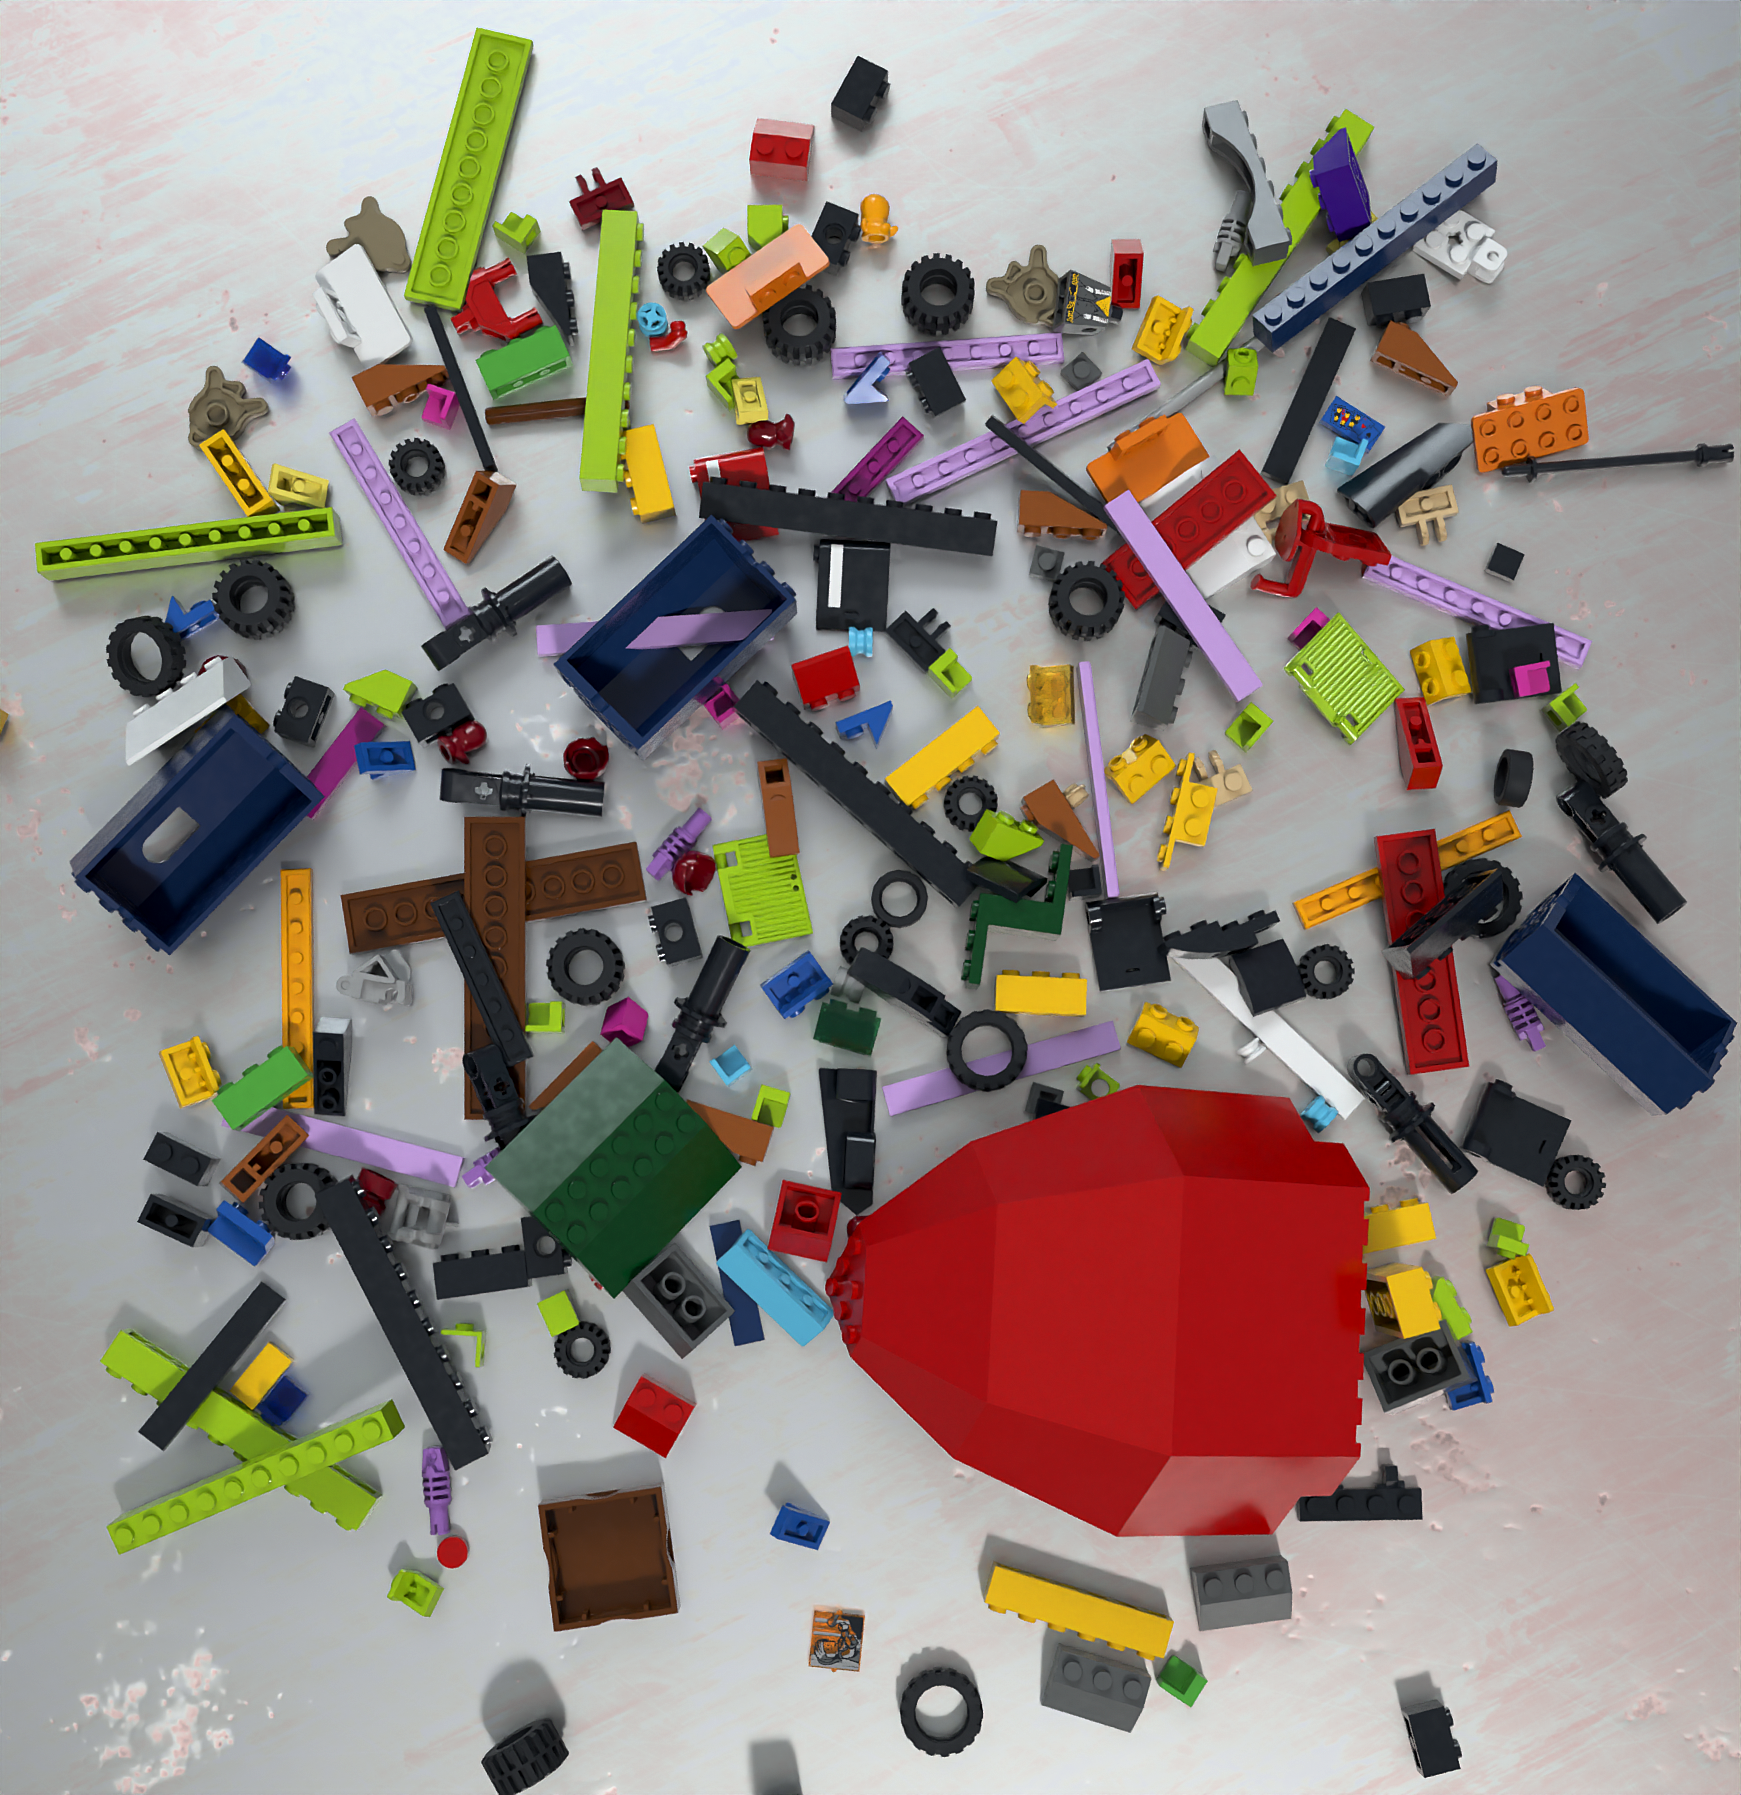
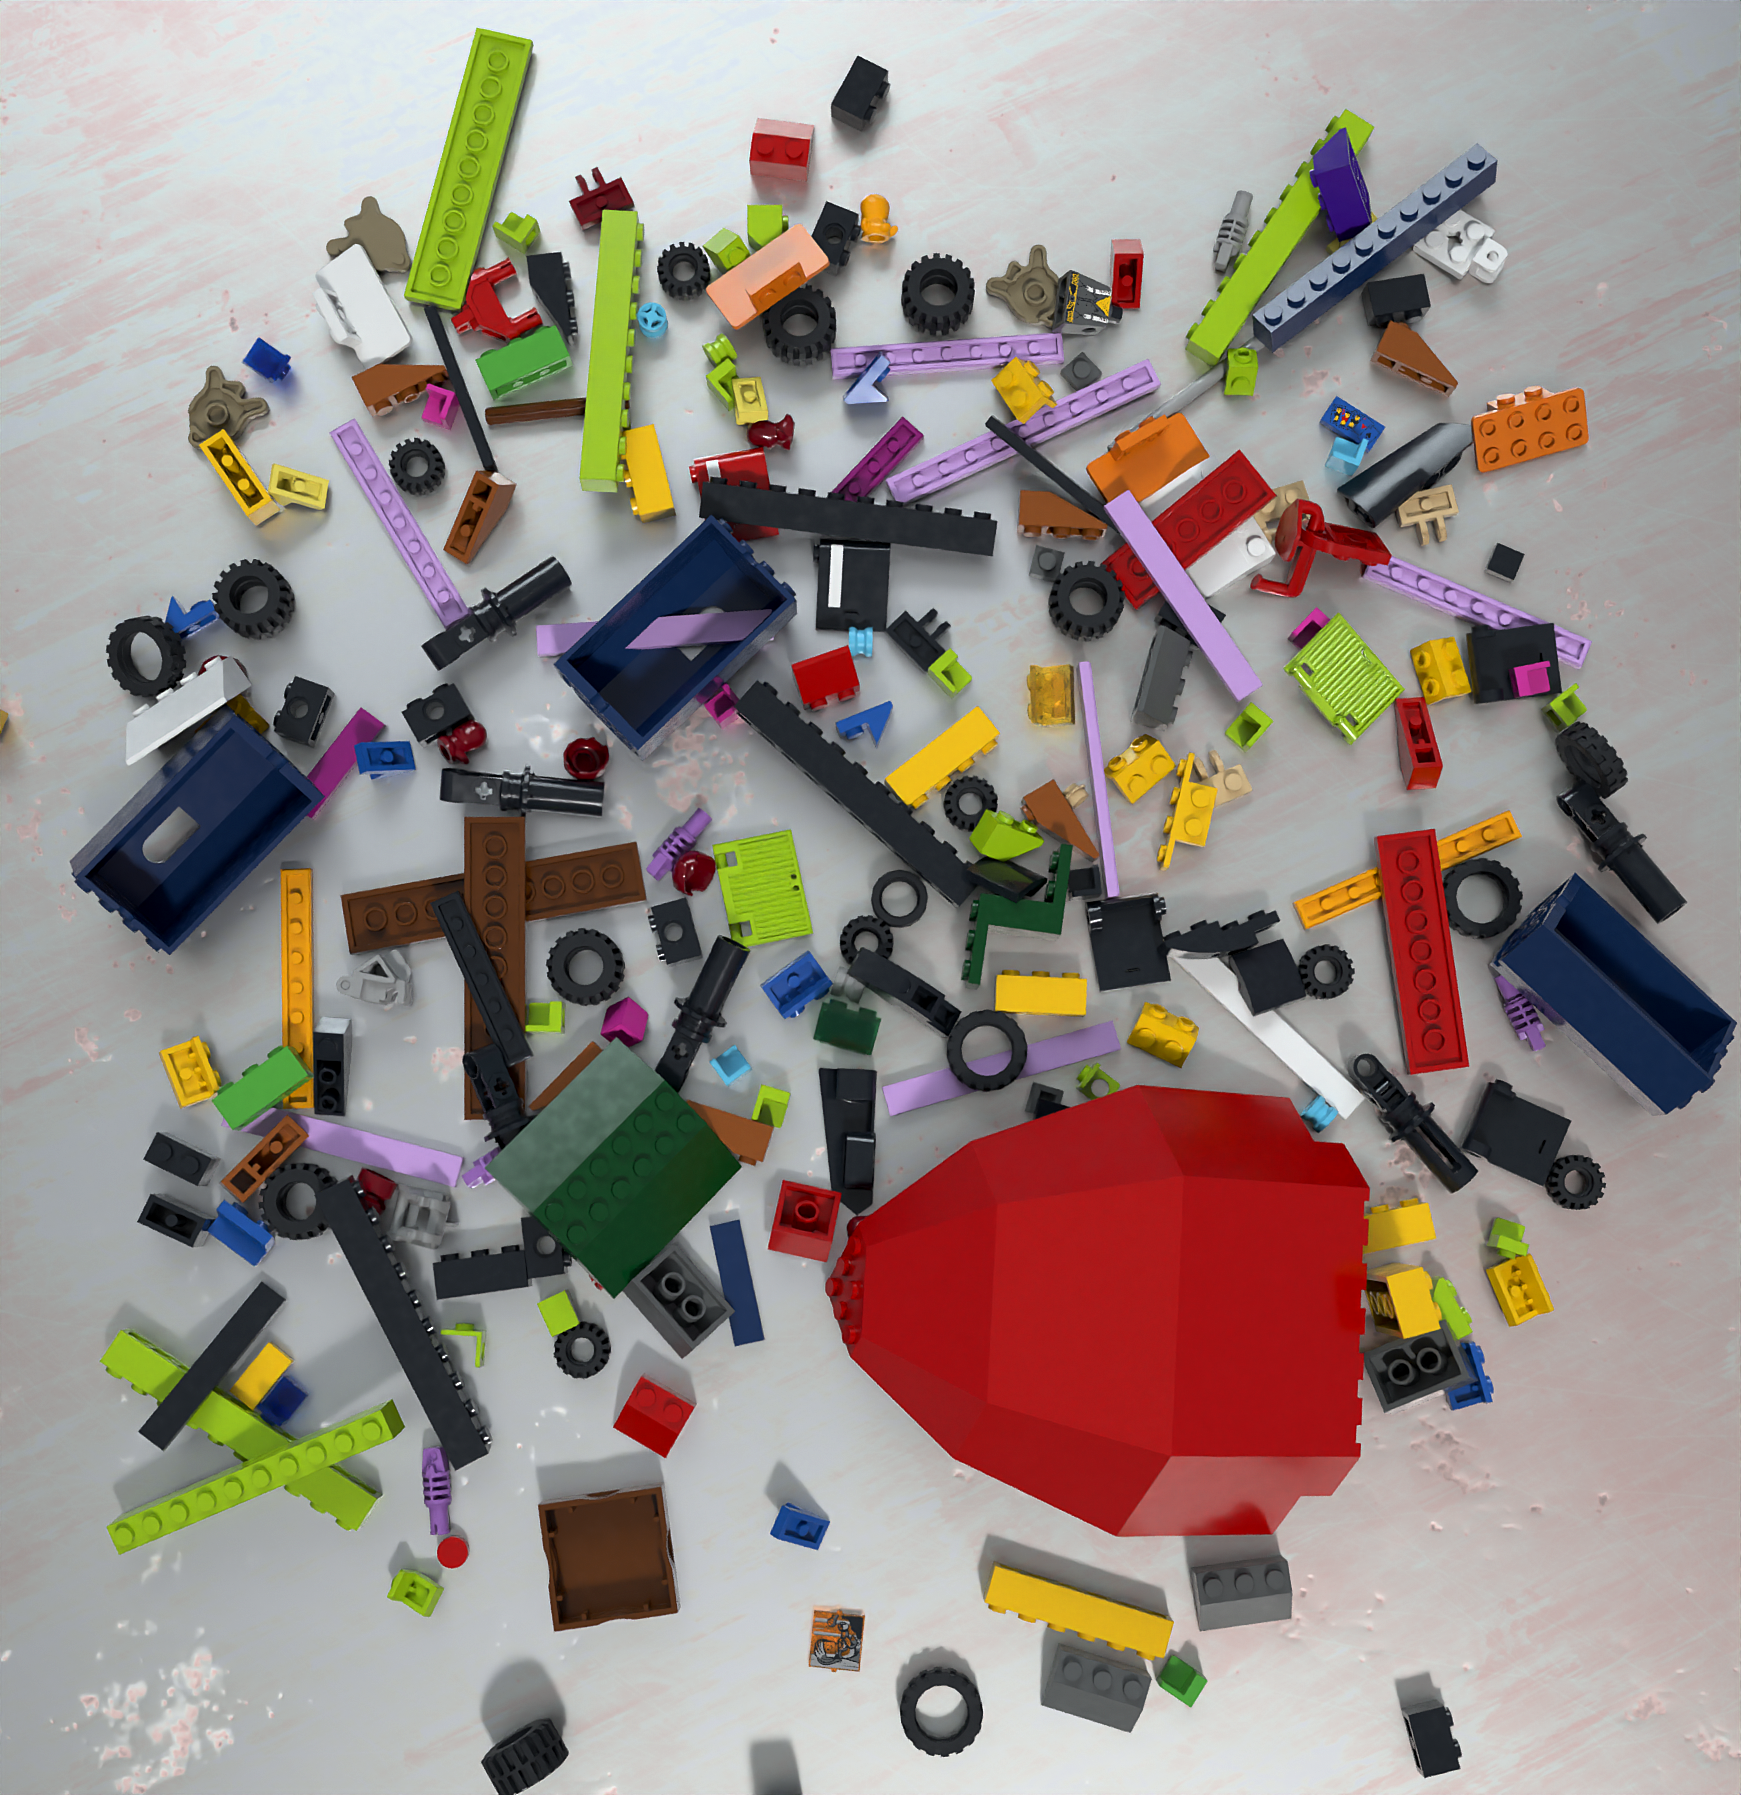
(188, 544): lime brick -> none
(384, 691): lime slope -> none
(671, 340): red arm -> none
(775, 1288): medium azure panel -> none
(778, 807): dark orange slope -> none
(935, 382): black brick -> none
(1162, 331): yellow bracket -> none
(1229, 136): arch -> none
(1251, 1050): white bush -> none
(1308, 401): black tile -> none
(1383, 1502): black hinge -> none
(1445, 924): black slope -> none
(1513, 778): black tyre -> none
(1700, 455): black bar -> none

